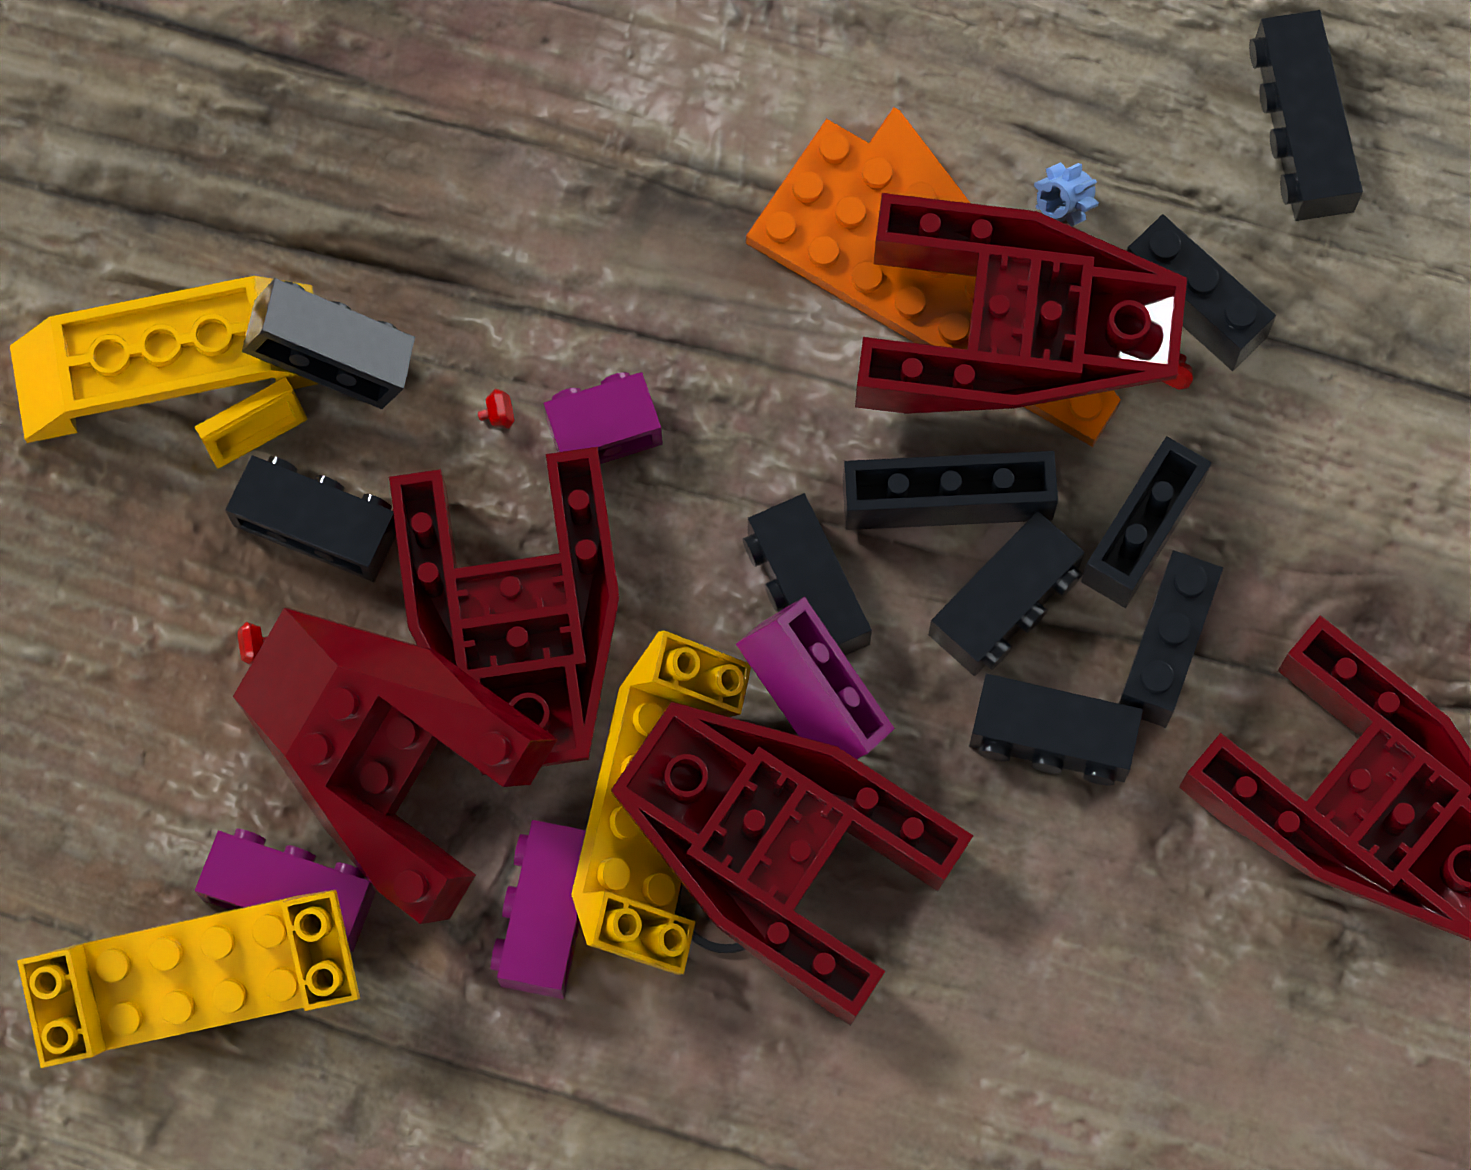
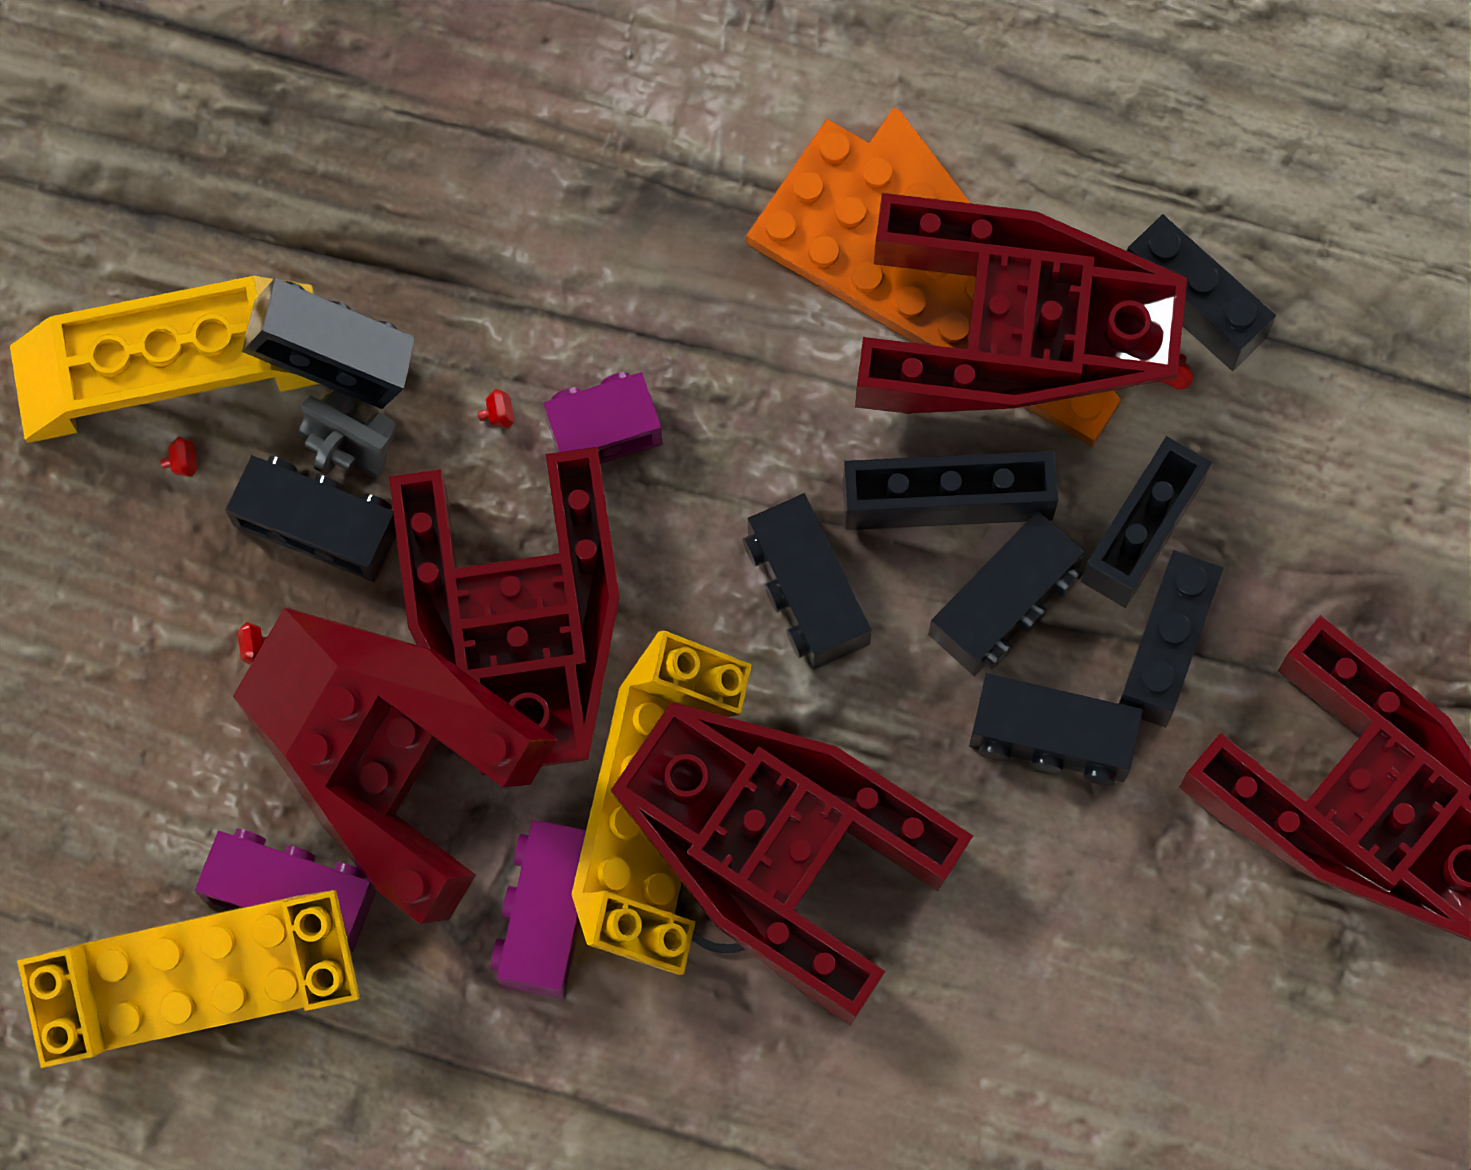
(181, 458): none -> red rock
(251, 423): yellow tile -> none
(343, 440): none -> dark grey hips
(814, 681): magenta brick -> none
(1066, 193): light blue gear -> none
(1306, 116): black brick -> none

